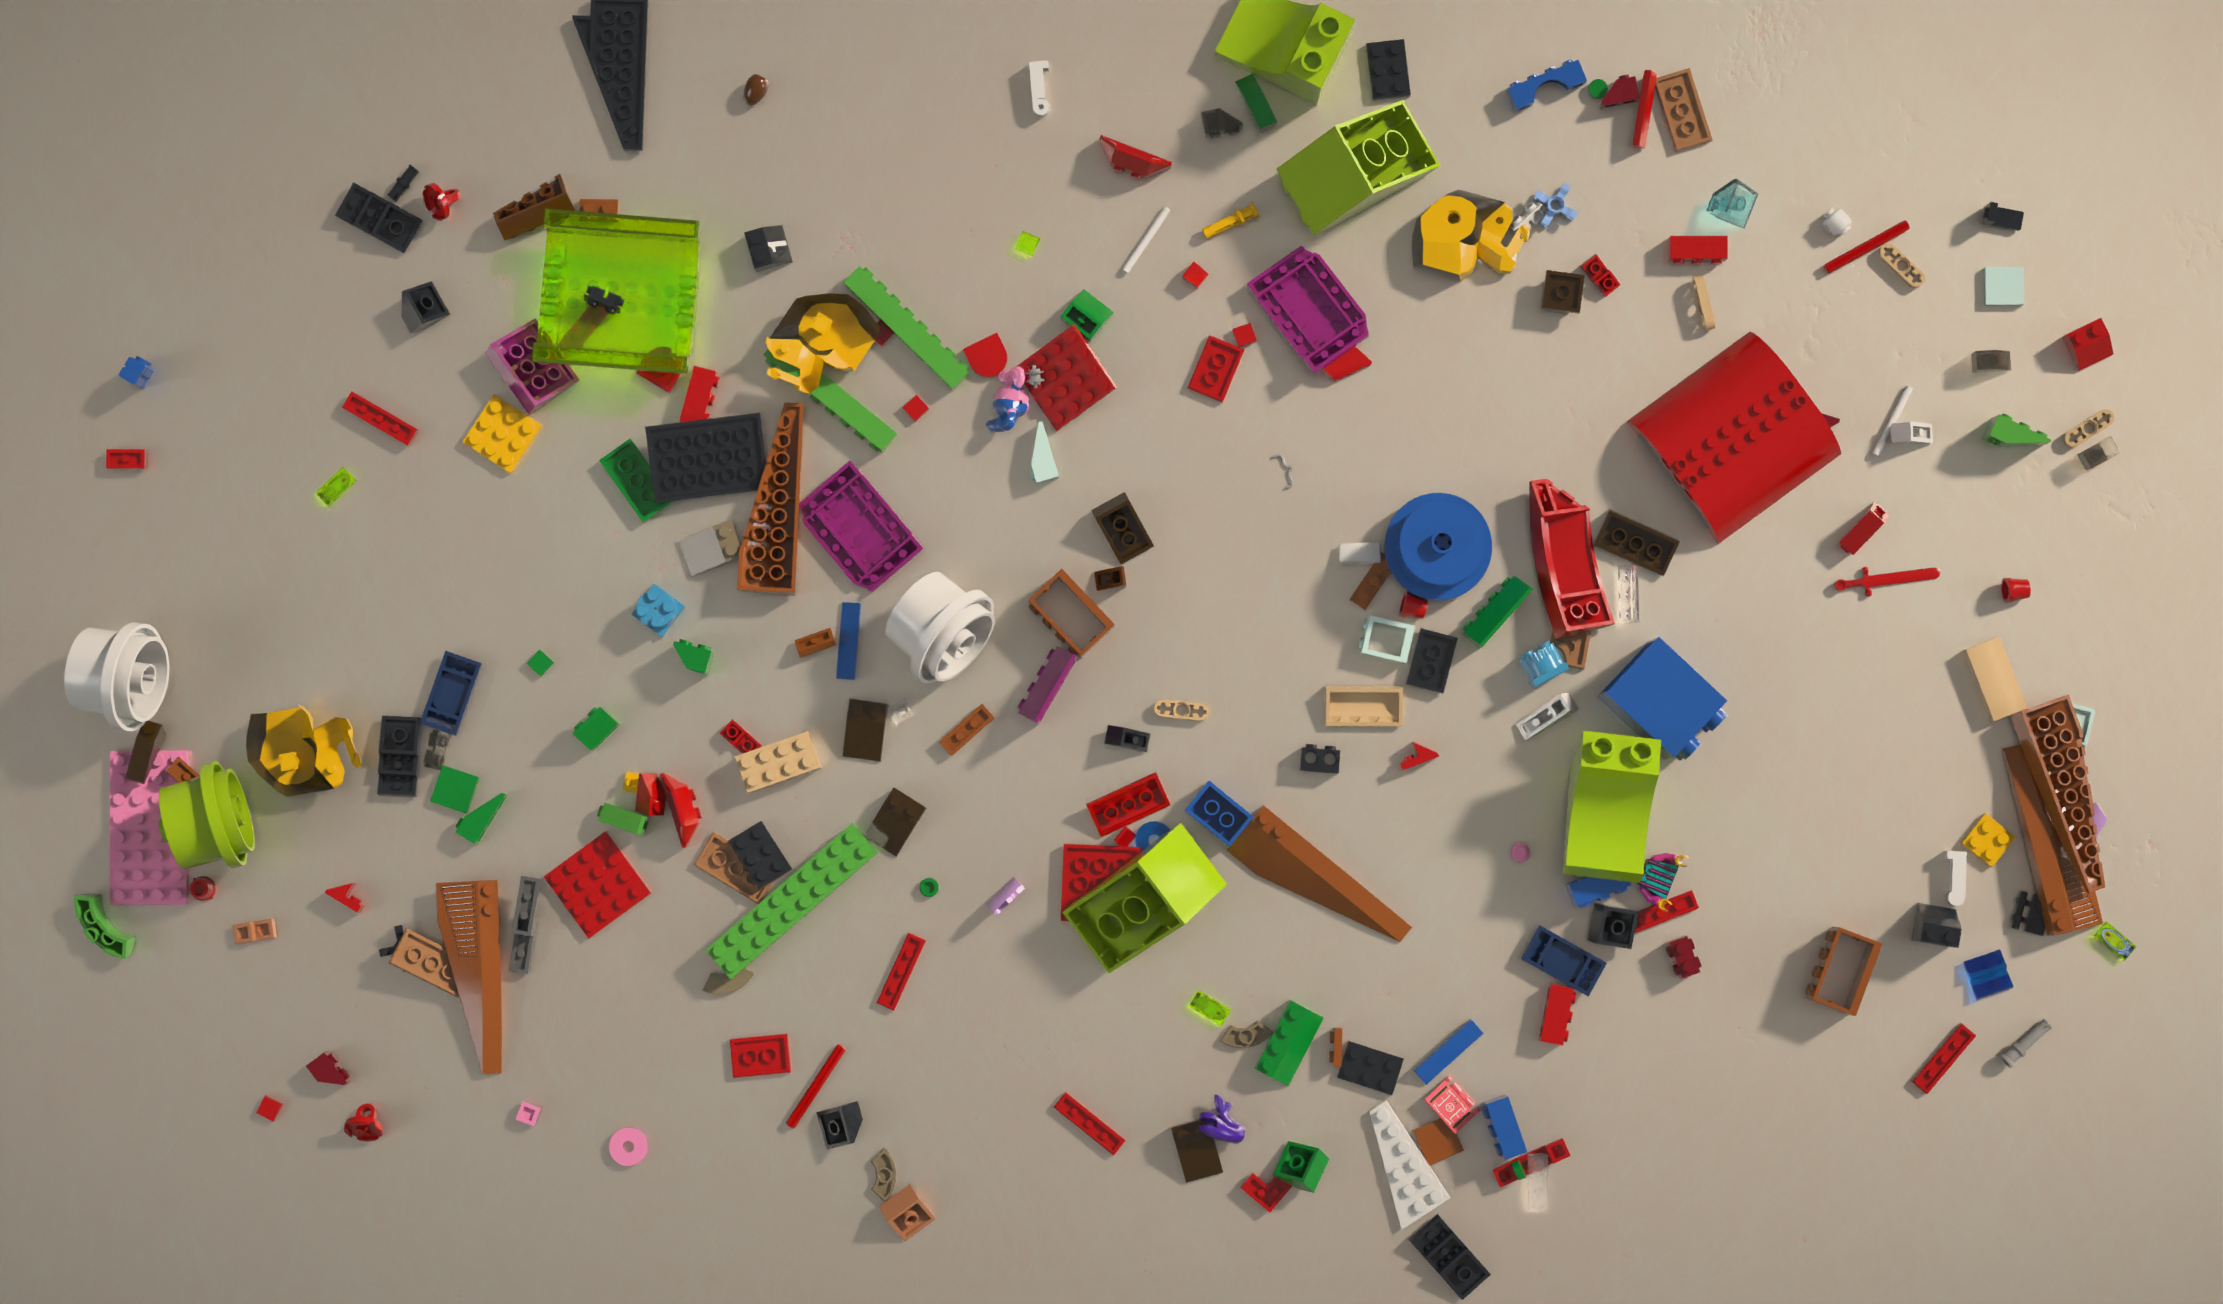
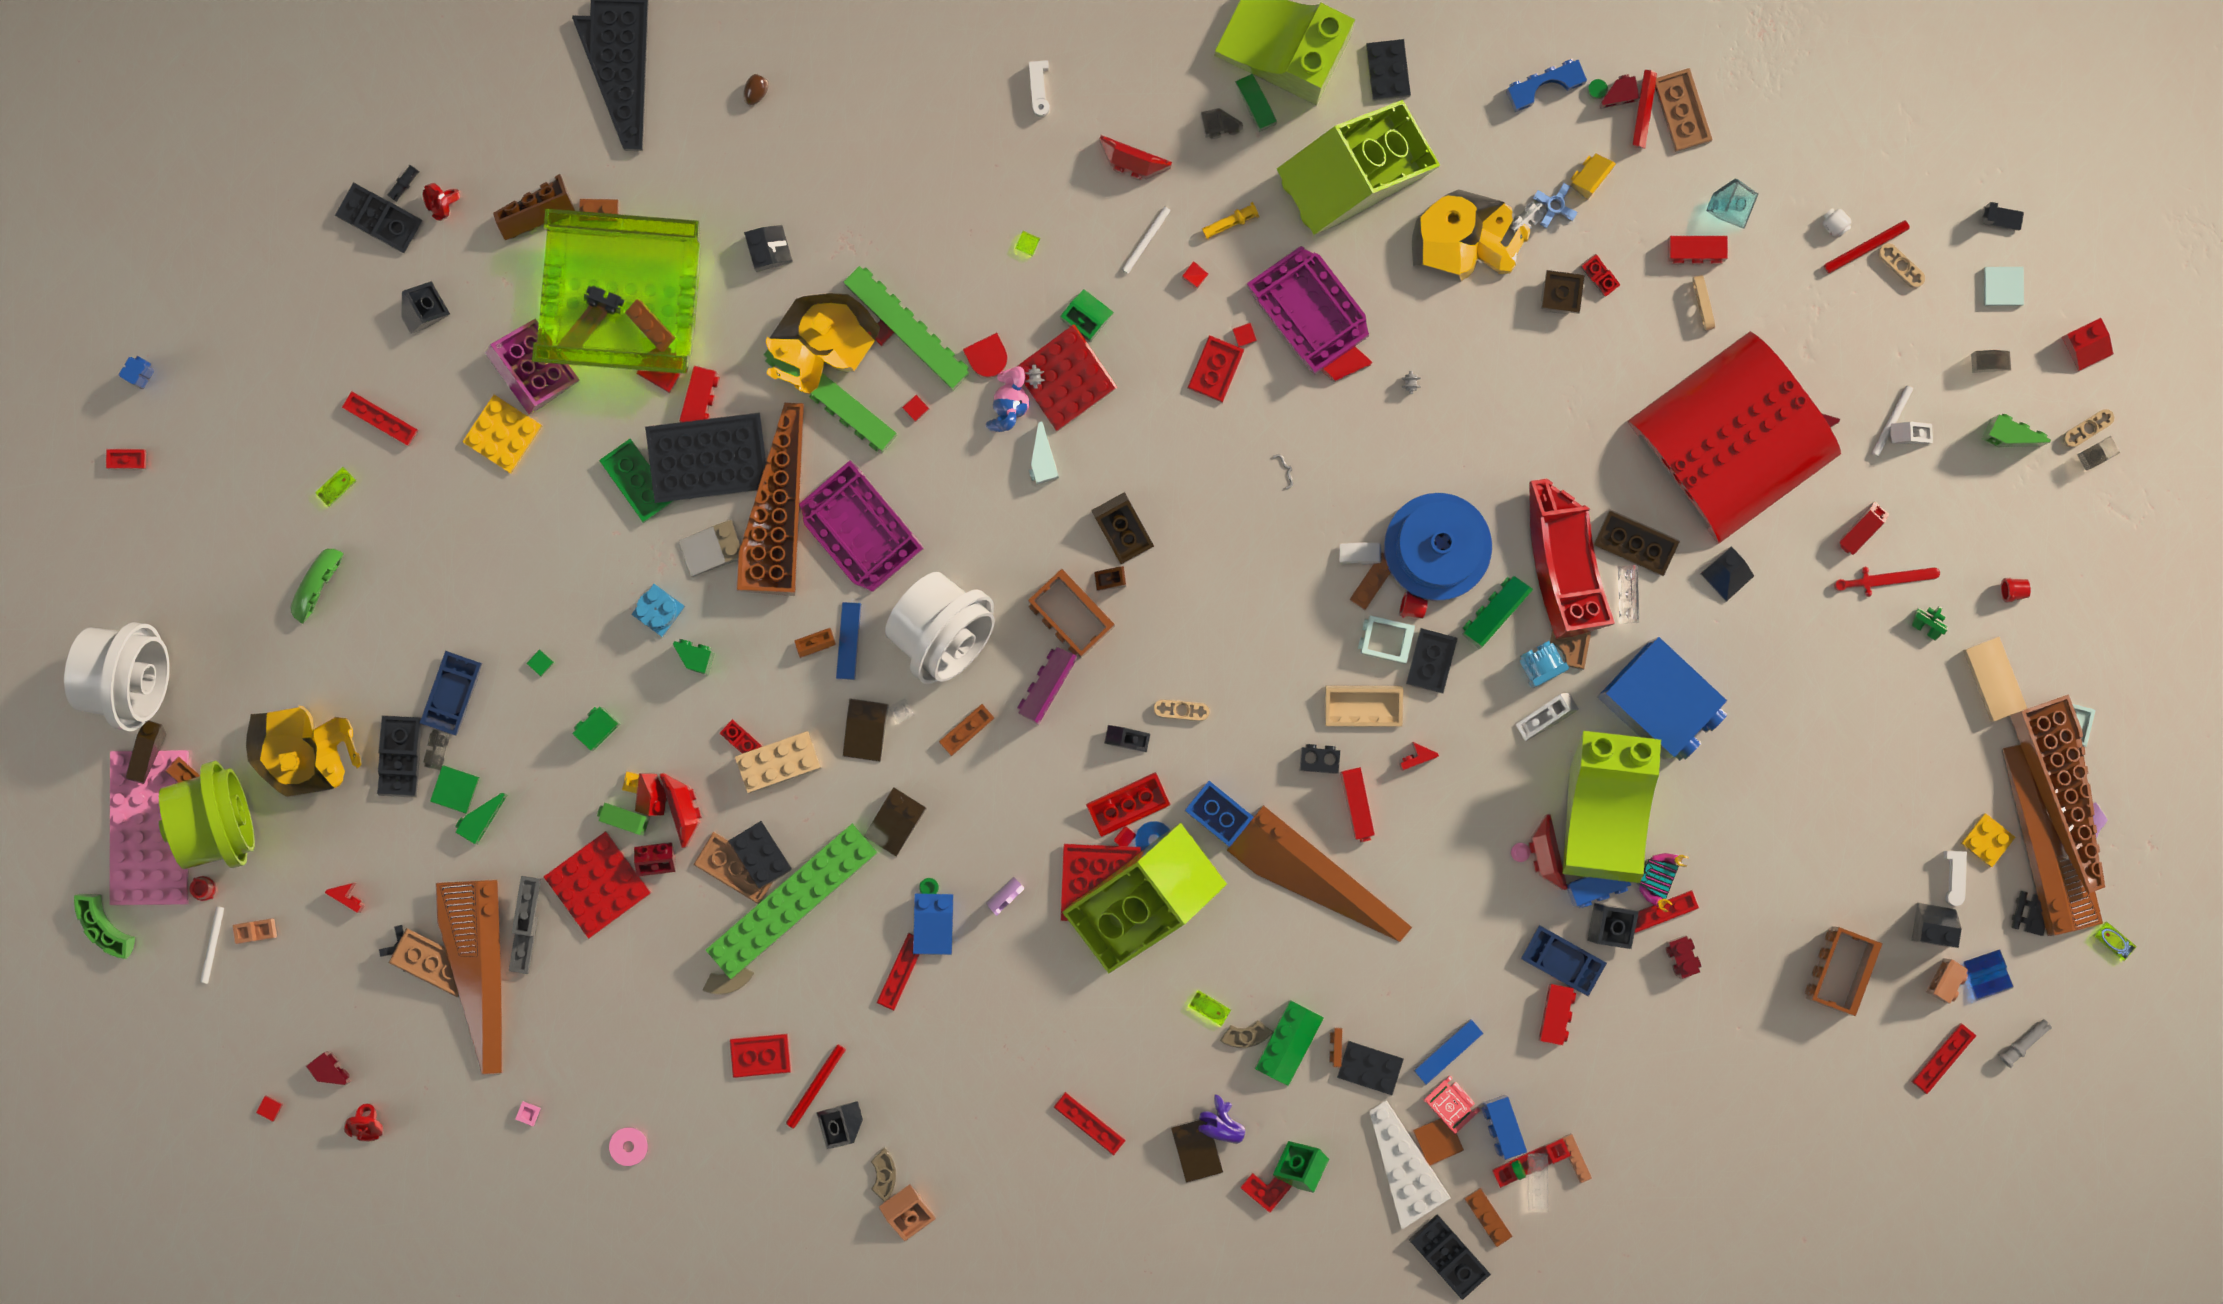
(212, 945): none -> white bar
(313, 582): none -> bright green brick
(650, 325): none -> dark orange plate
(654, 859): none -> dark red brick
(933, 924): none -> blue slope
(1357, 804): none -> red slope
(1411, 382): none -> light grey wheel
(1488, 1217): none -> dark orange plate
(1547, 854): none -> red wedge
(1576, 1159): none -> nougat piece
(1592, 175): none -> yellow slope
(1728, 573): none -> black slope
(1937, 627): none -> green hips
(1947, 981): none -> nougat slope

